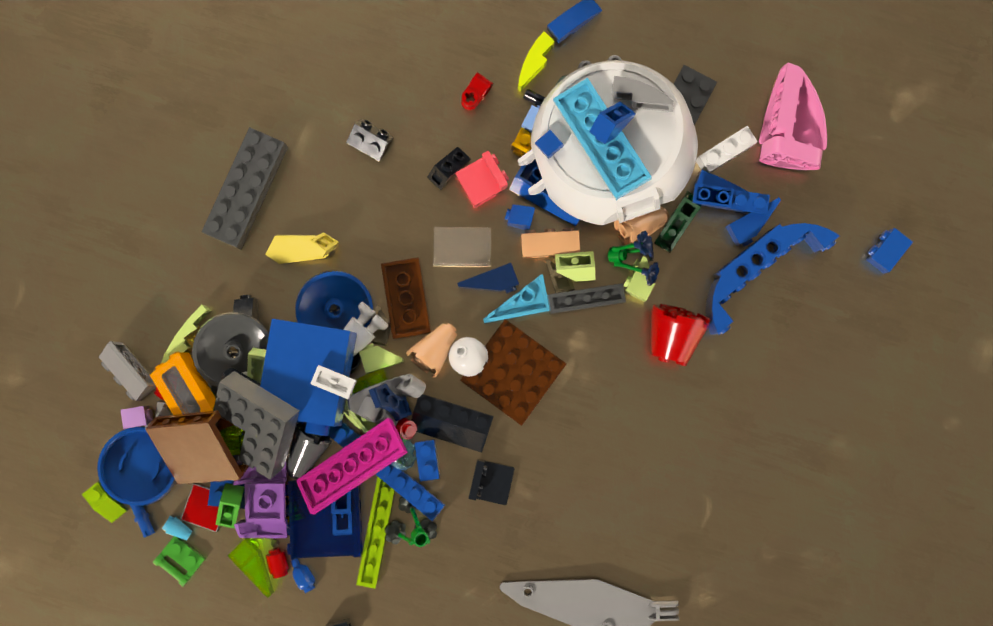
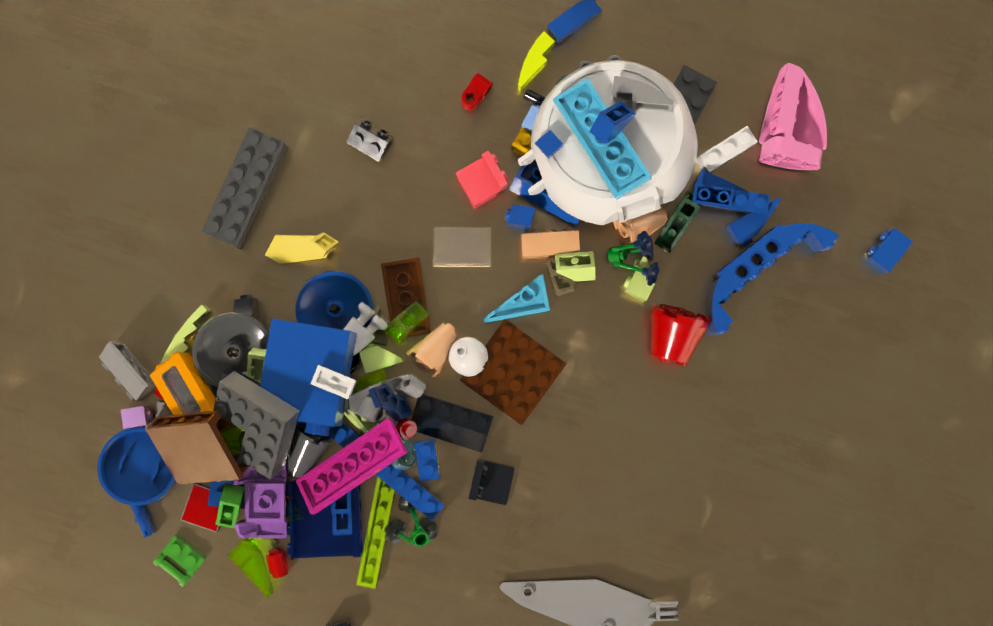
(104, 503): lime slope -> none
(177, 528): medium azure cone -> none
(302, 576): blue plant -> none
(406, 322): none -> clear neon green slope
(448, 167): black bracket -> none
(495, 280): dark blue slope -> none
(586, 298): dark grey plate -> none

